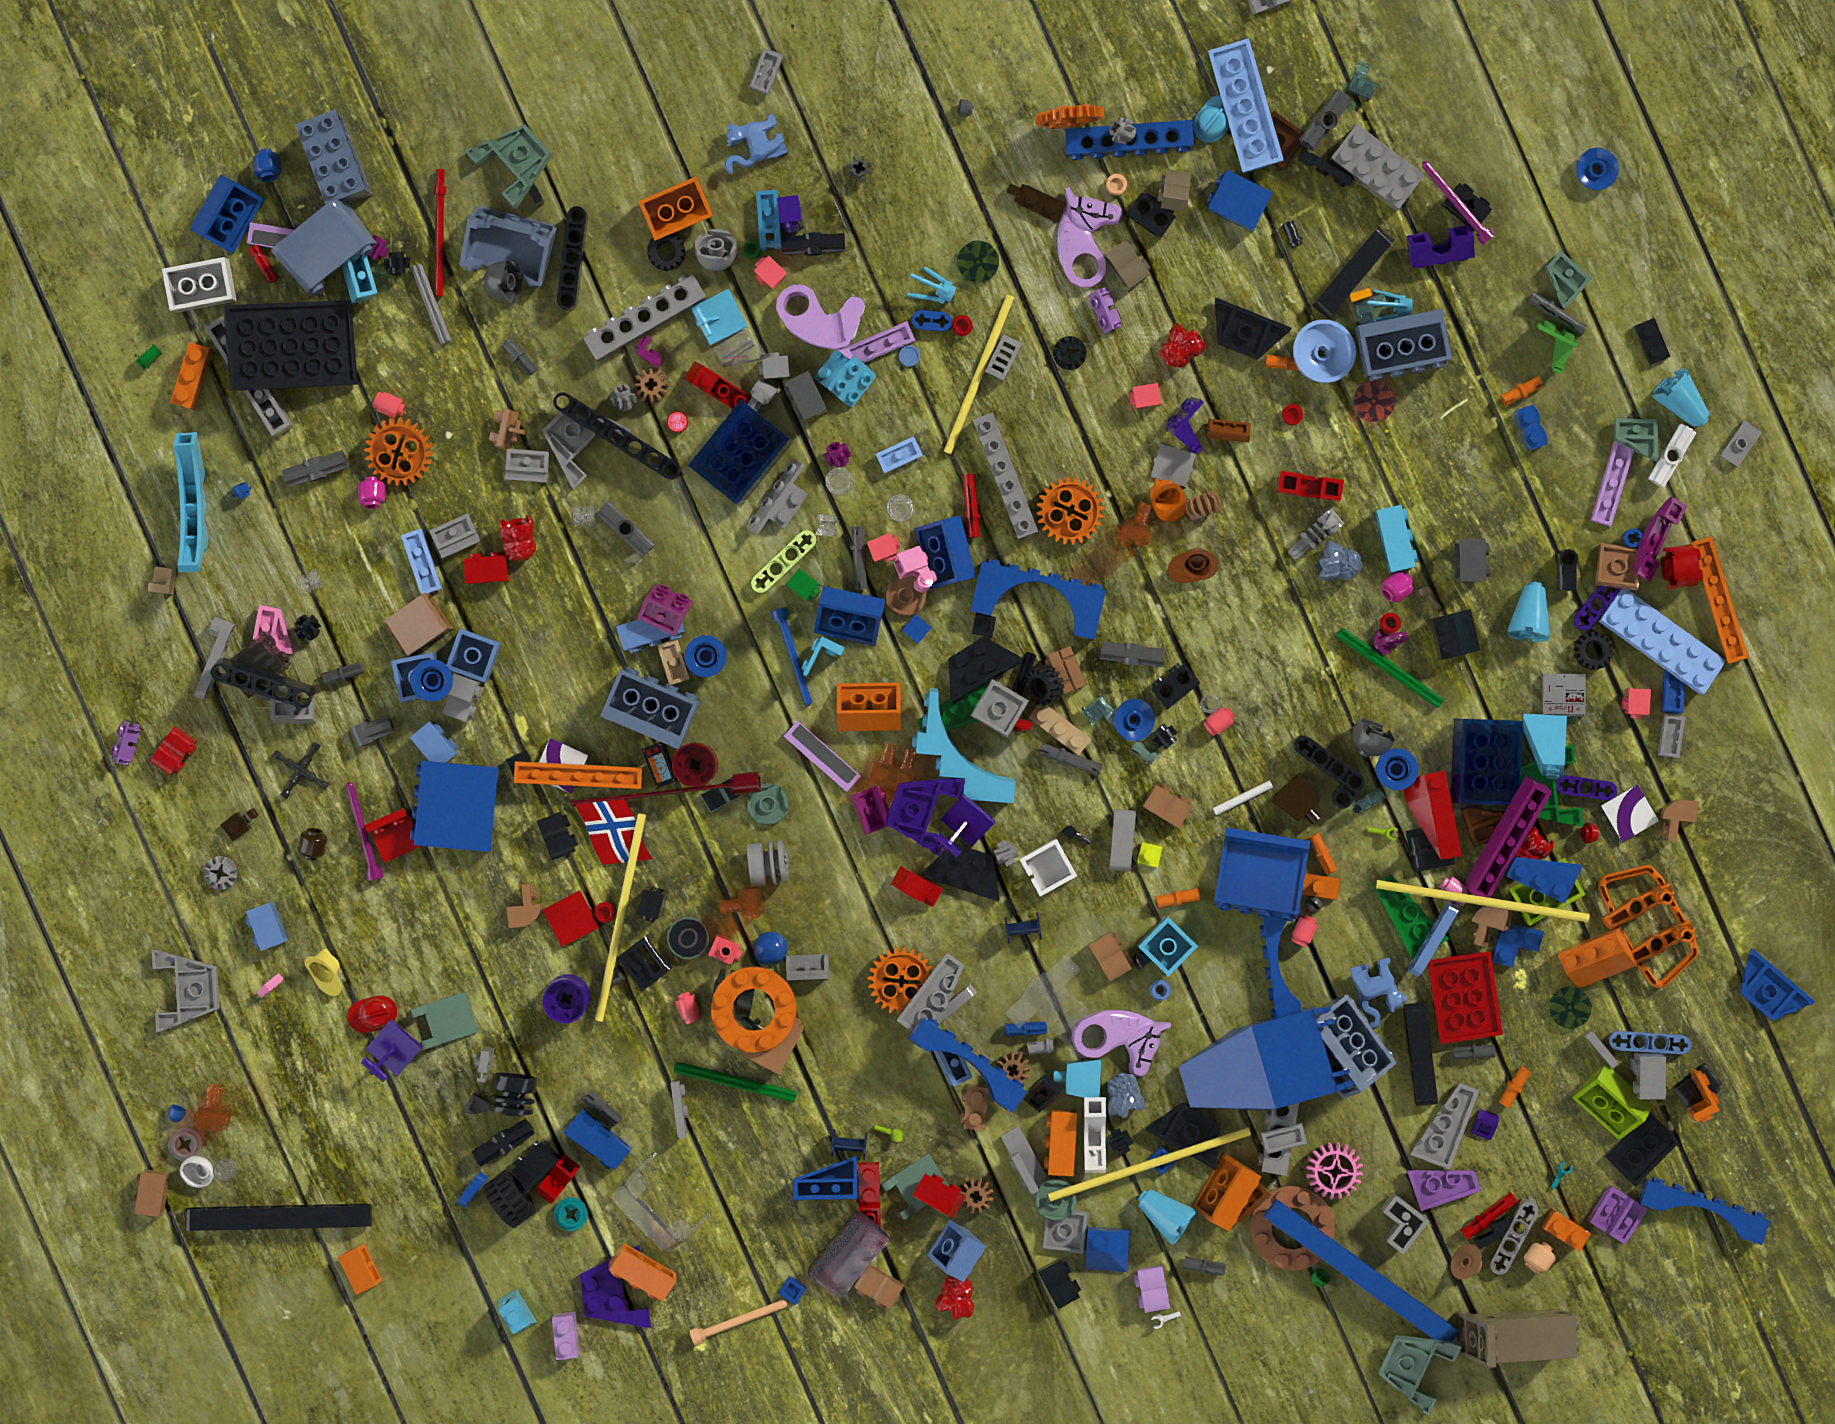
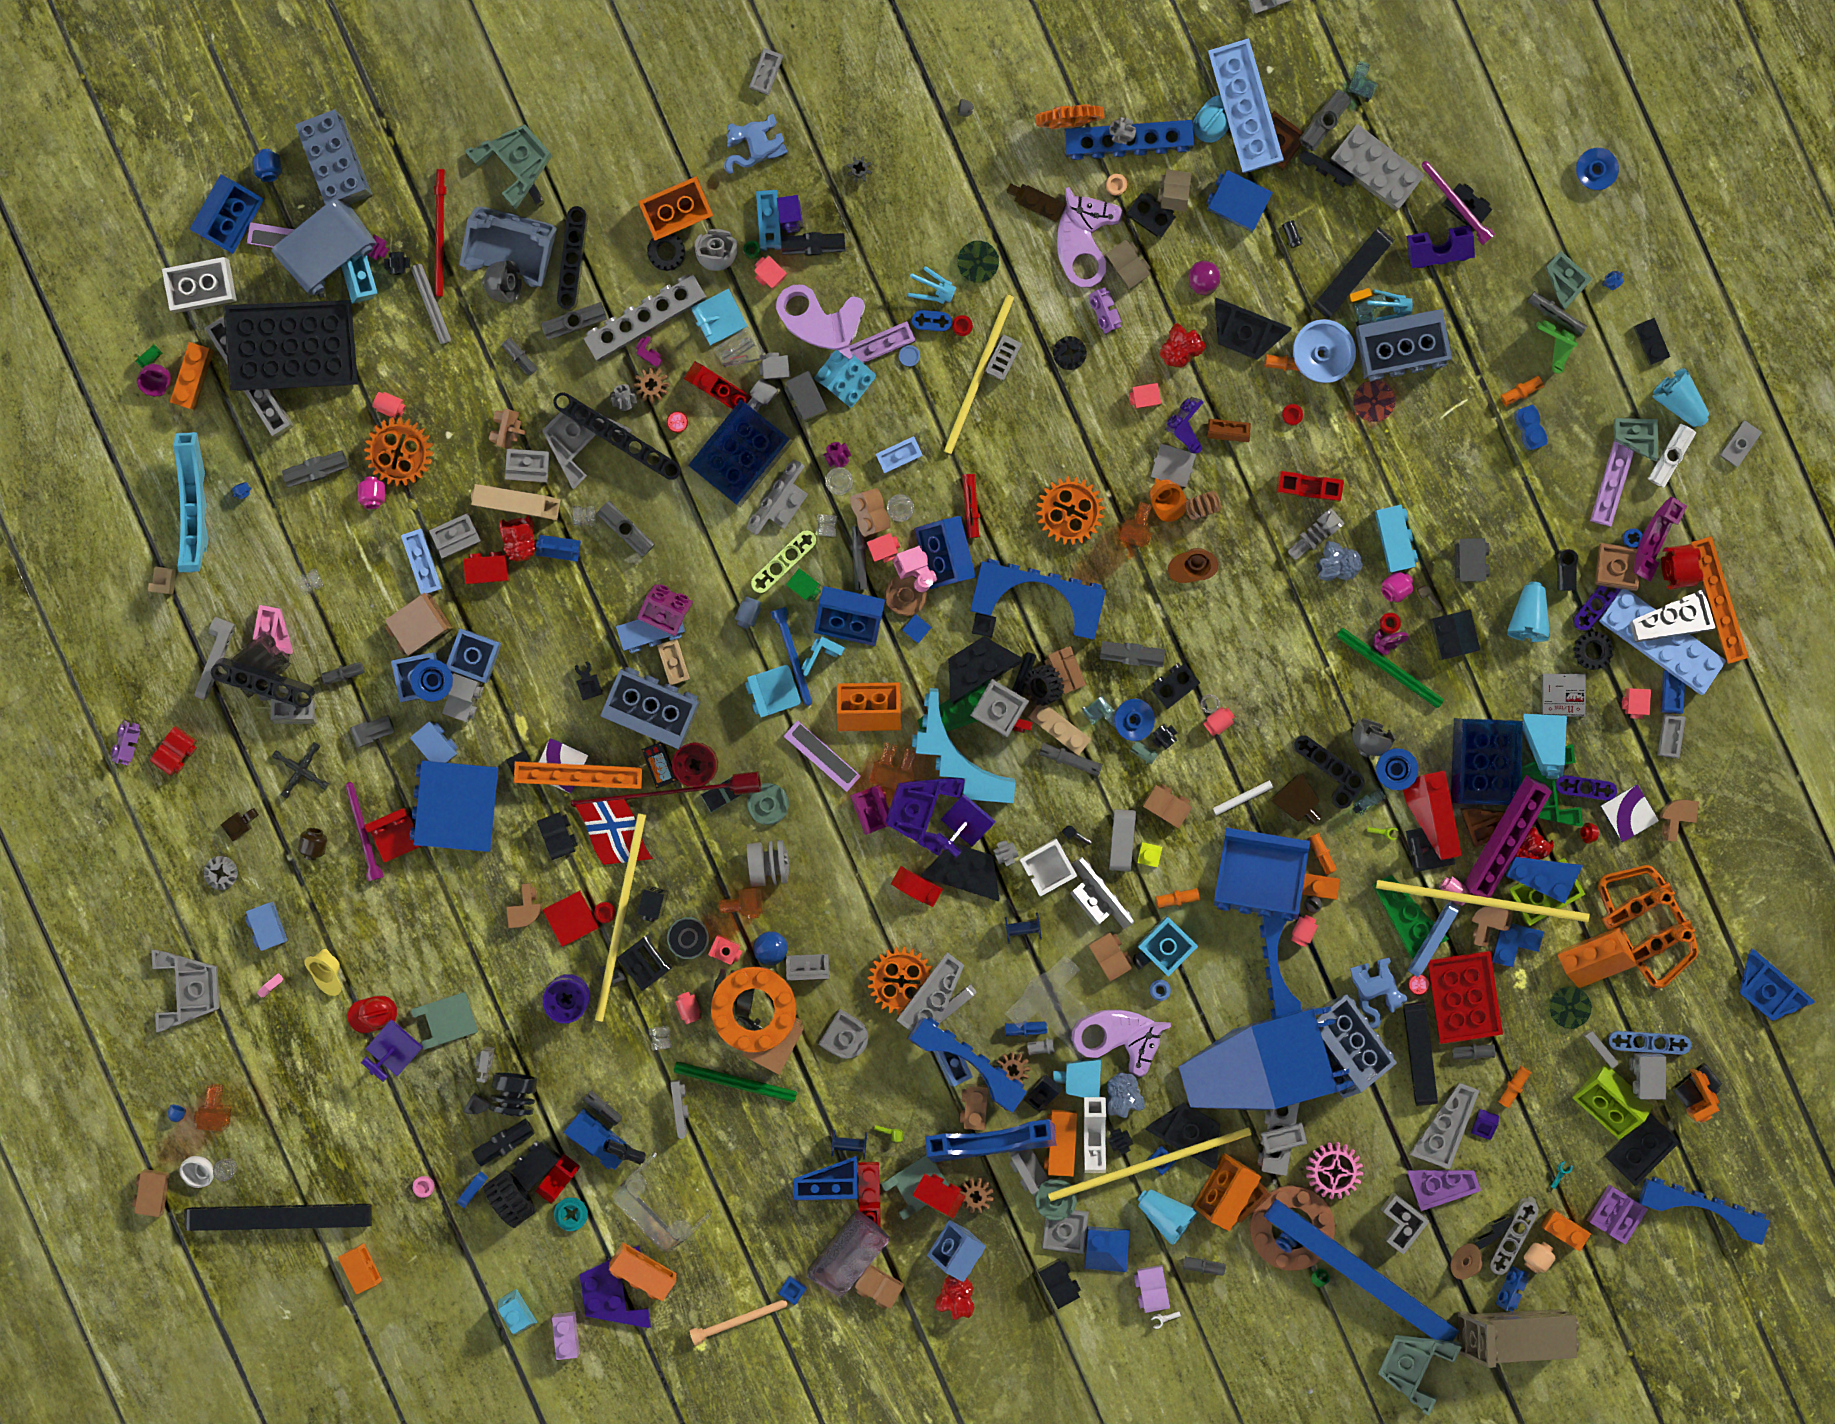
(153, 380): none -> magenta hair
(175, 1142): light grey gear -> none
(263, 264): red axle -> none
(307, 627): black gear -> none
(423, 1186): none -> bright pink tile
(515, 501): none -> tan slope
(558, 548): none -> blue hinge
(560, 325): none -> dark grey piece
(589, 685): none -> black plate
(624, 1151): none -> black pin
(660, 1042): none -> clear wheel
(705, 656): blue piece -> none
(748, 612): none -> sand blue brick
(773, 691): none -> medium azure bracket
(845, 1036): none -> light grey tile
(870, 512): none -> medium nougat brick
(1005, 475): light grey brick -> none
(1018, 1138): none -> blue arch
(1096, 898): none -> light grey bracket
(1204, 277): none -> magenta hair
(1286, 1242): none -> blue bush
(1418, 985): none -> tile
(1492, 1213): red pin -> none
(1507, 1297): none -> blue hinge
(1613, 280): none -> blue plate
(1676, 619): none -> wing

